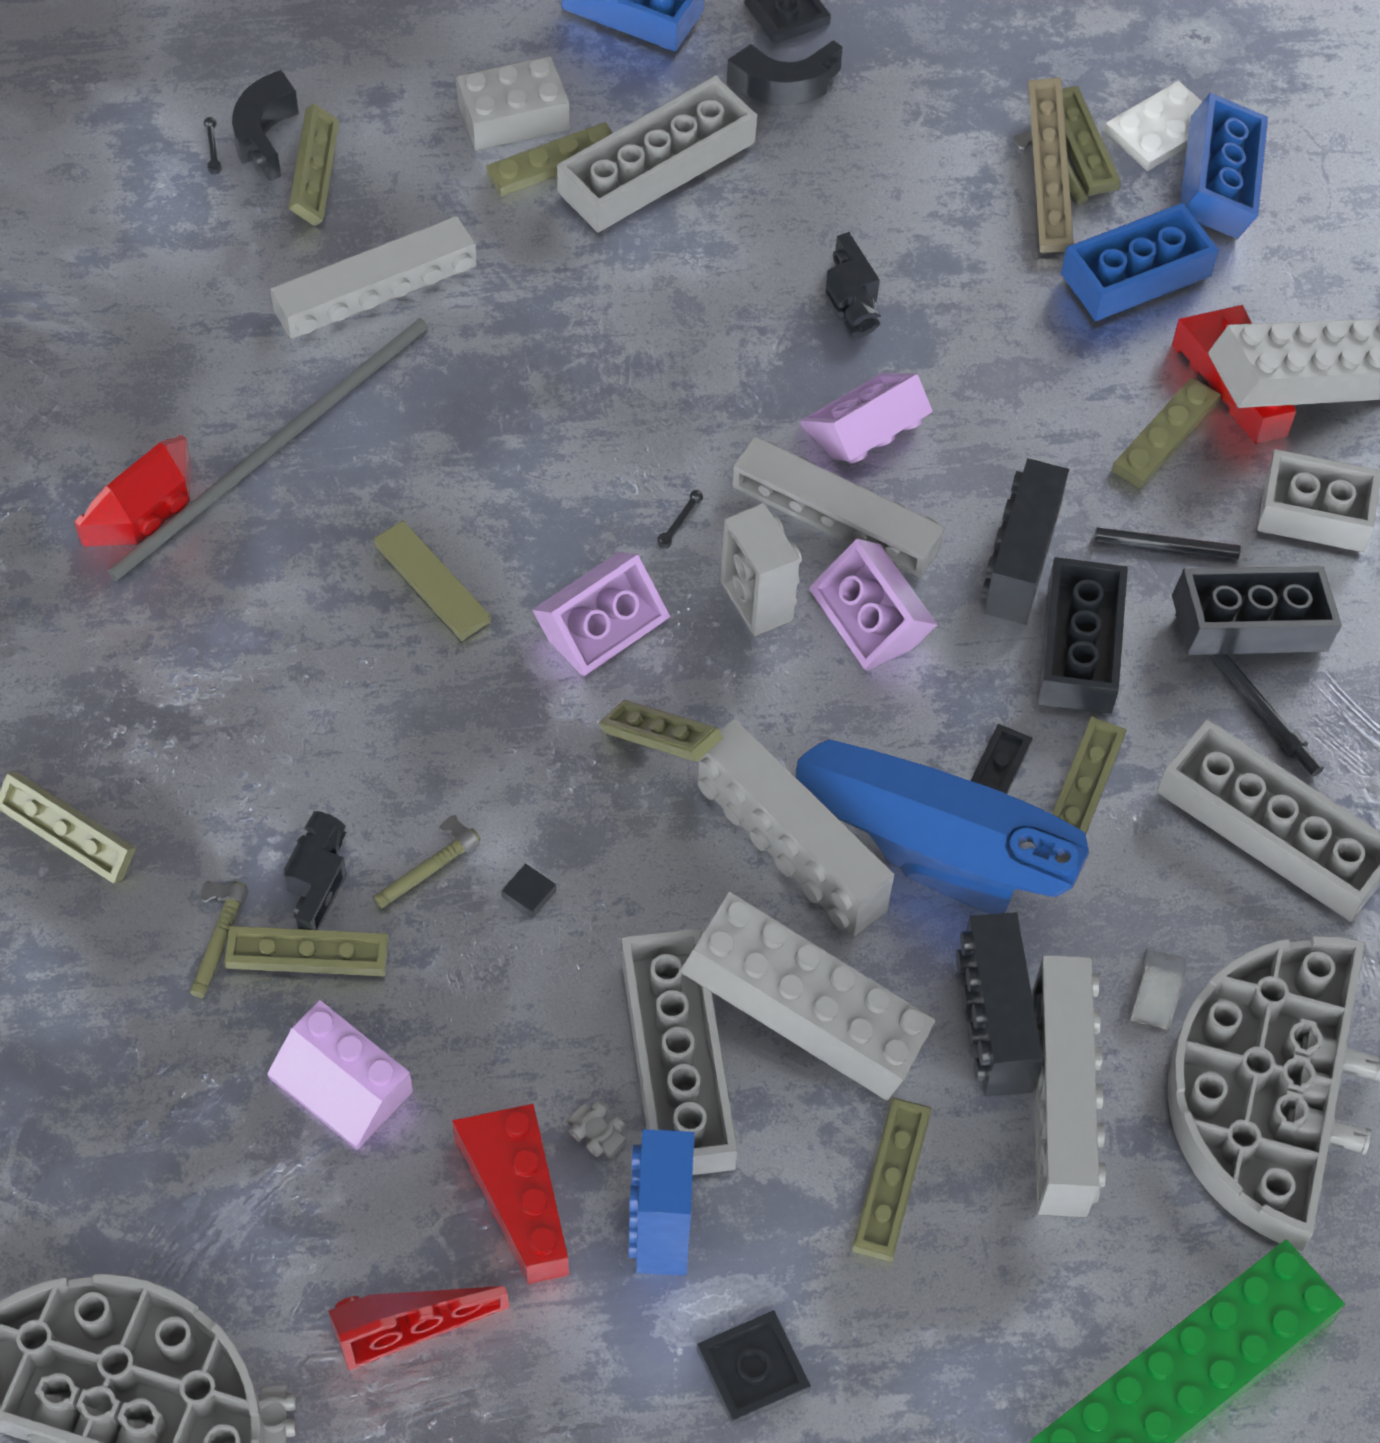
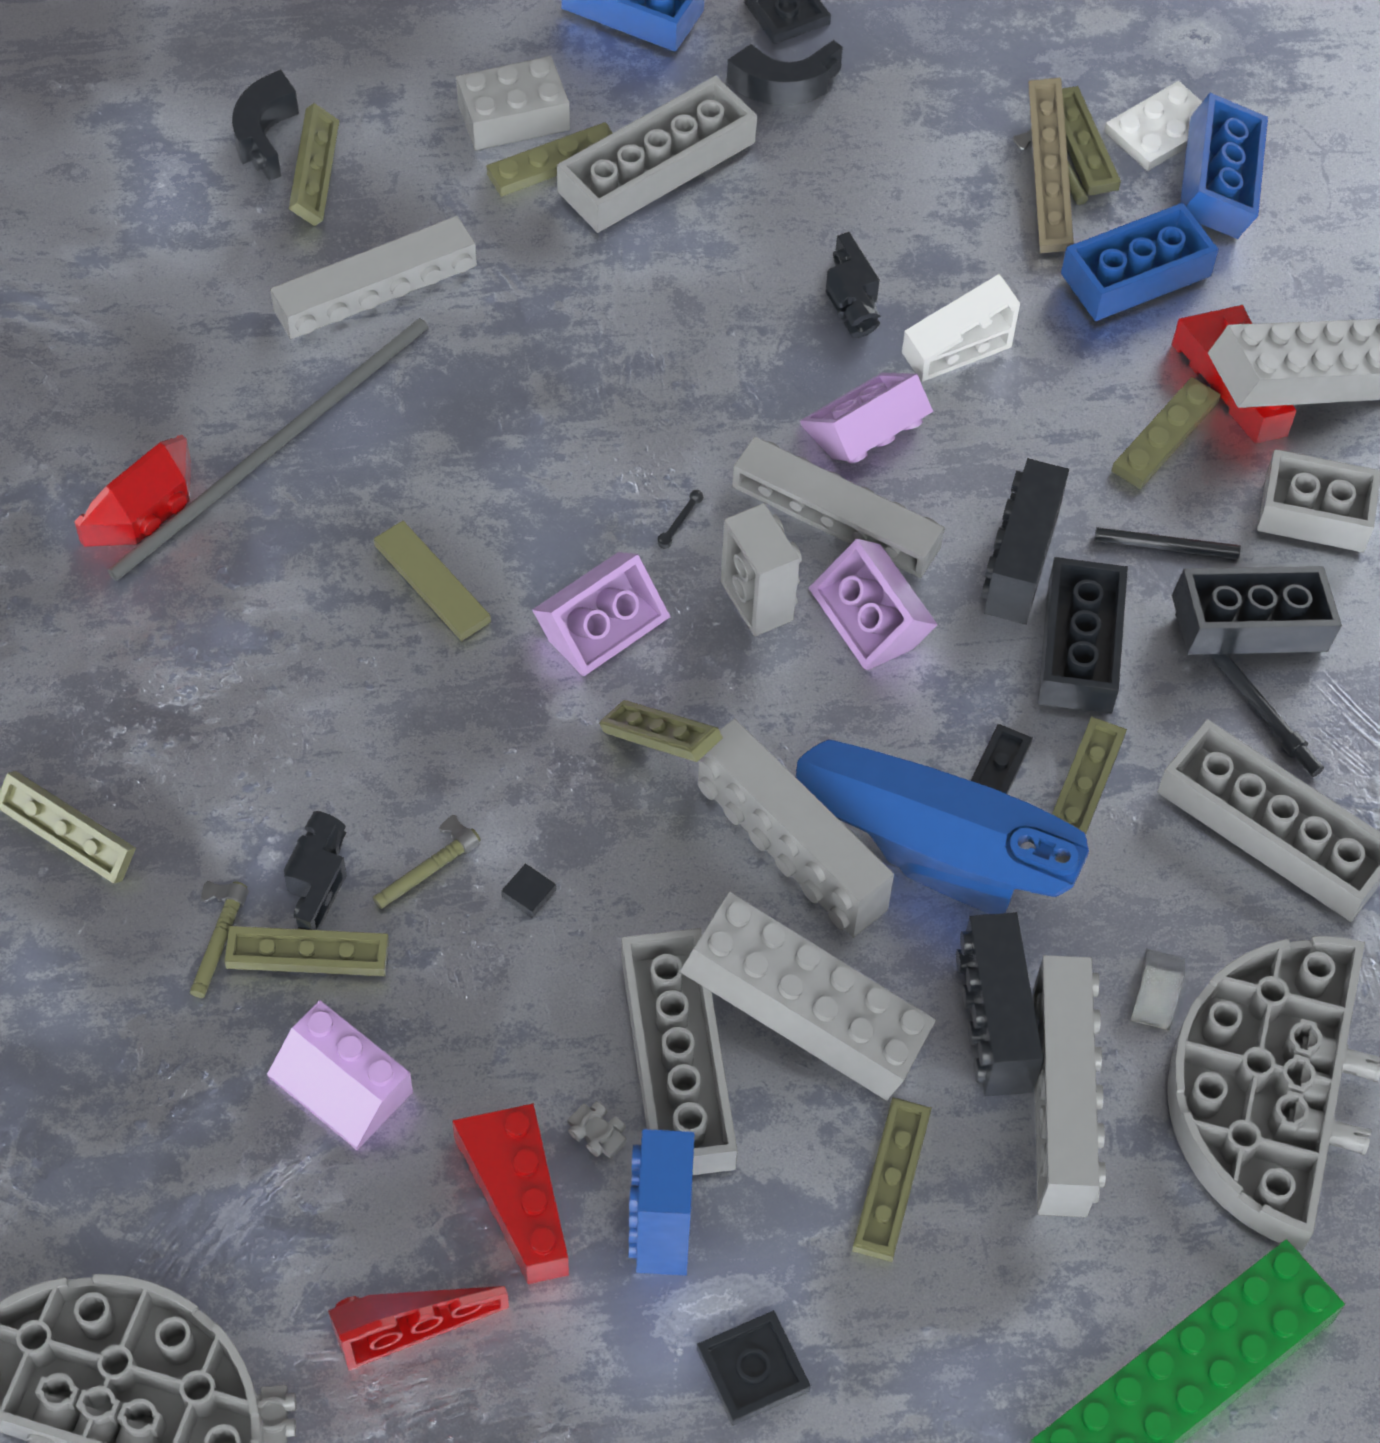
(214, 165): black hinge -> none
(963, 330): none -> white wedge

